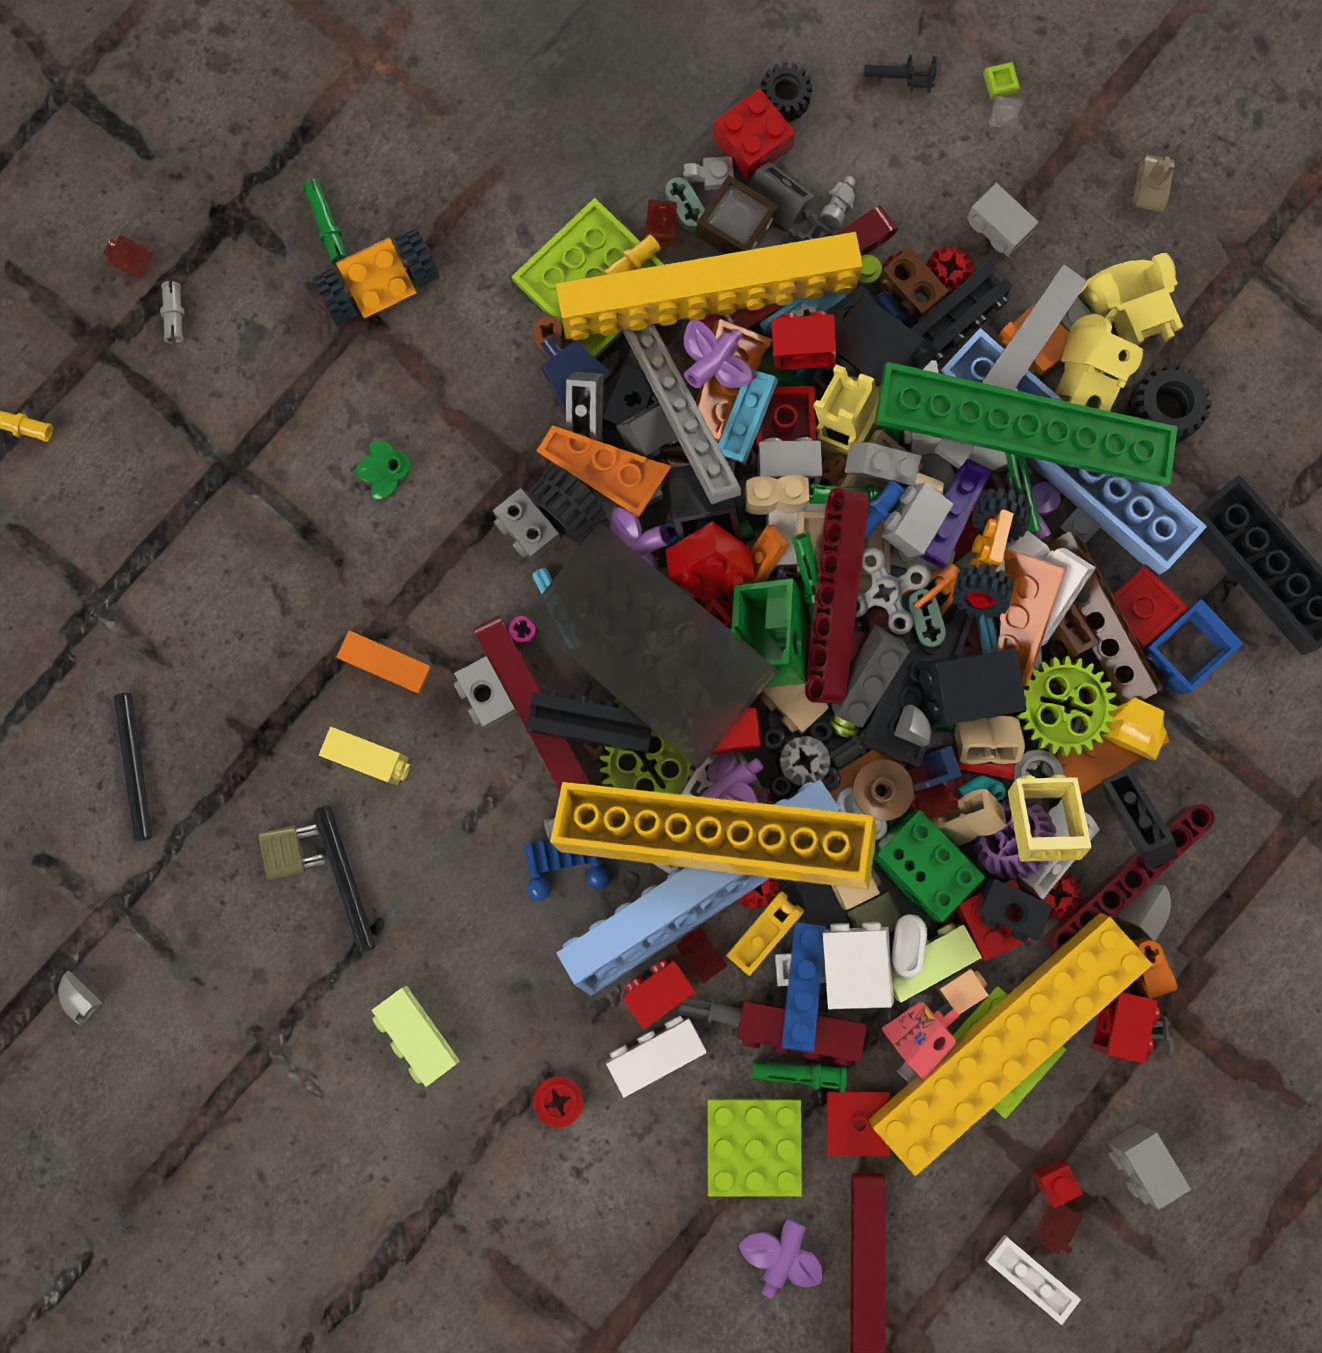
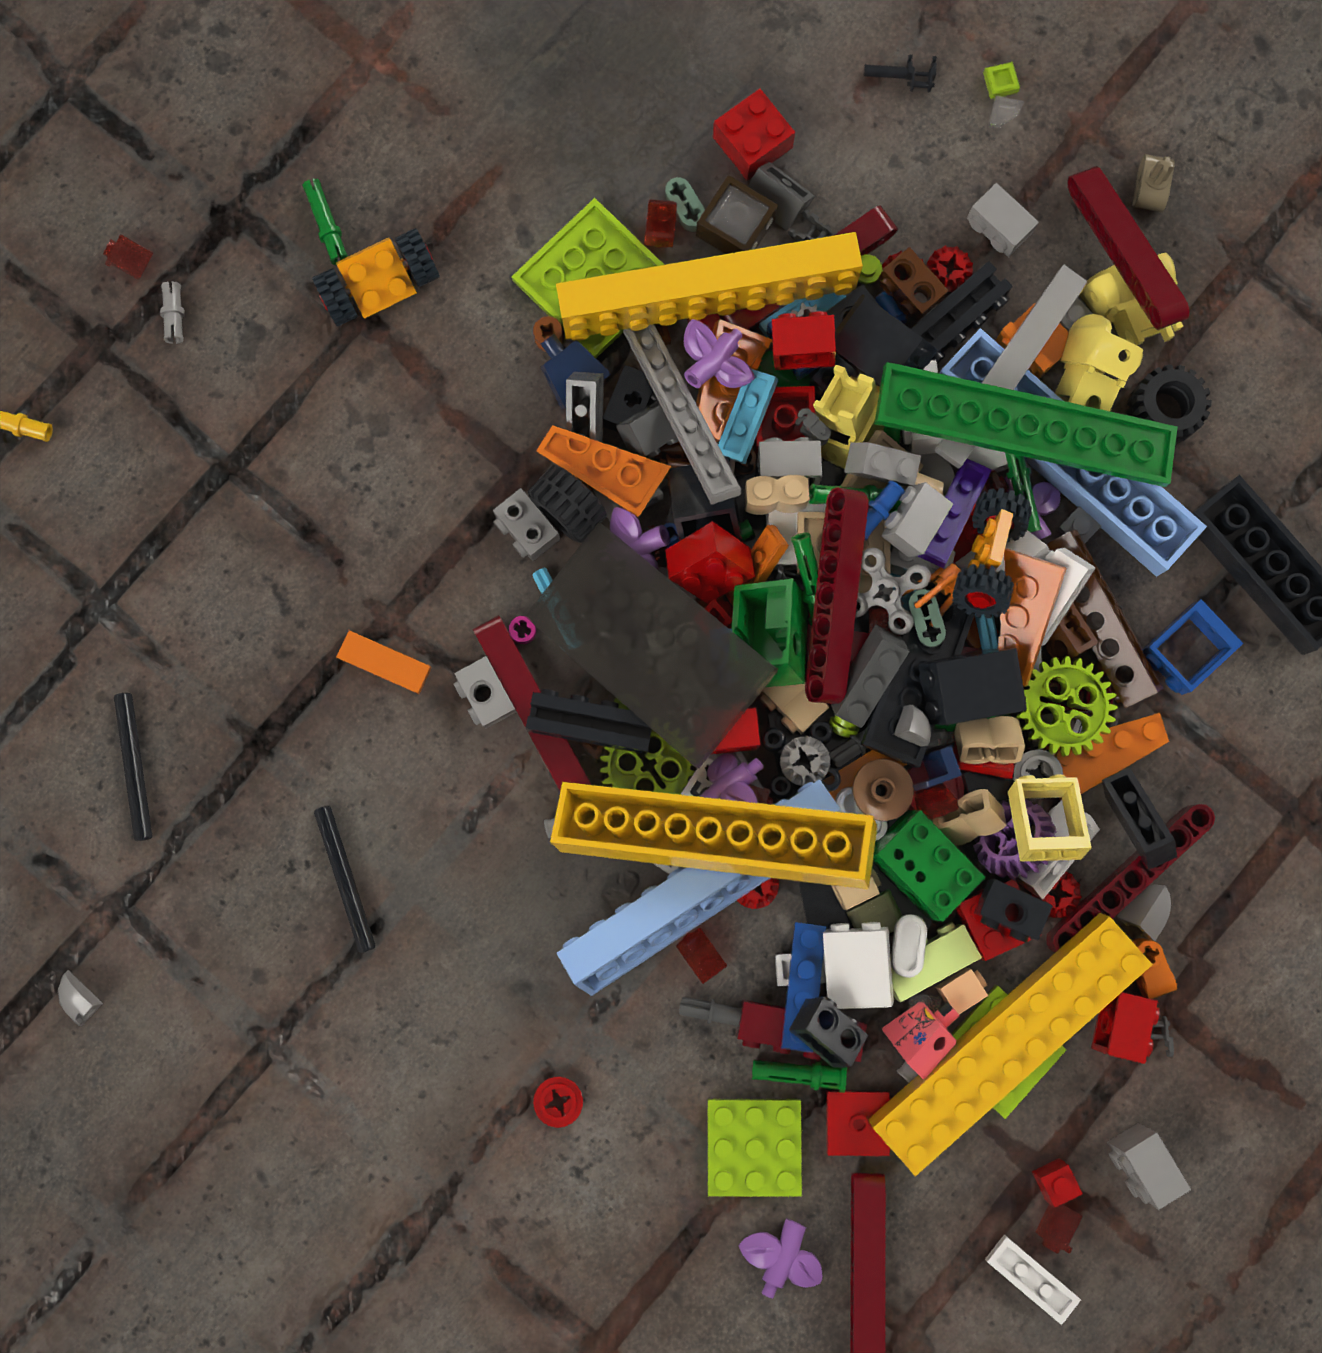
(284, 853): olive piece -> none
(365, 756): light yellow window -> none
(378, 469): green plate -> none
(414, 1036): yellowish green brick -> none
(545, 857): blue gear -> none
(635, 257): yellow pin -> none
(655, 1055): white brick -> none
(657, 992): red brick -> none
(712, 172): light grey plate -> none
(764, 934): yellow plate -> none
(790, 77): black tyre -> none
(812, 426): none -> dark grey piece
(833, 469): dark orange wheel -> none
(834, 1037): none -> black brick
(842, 198): light grey piece -> none
(994, 786): teal arm -> none
(1128, 248): none -> dark red beam
(1137, 728): yellow slope -> none
(1148, 605): red plate -> none

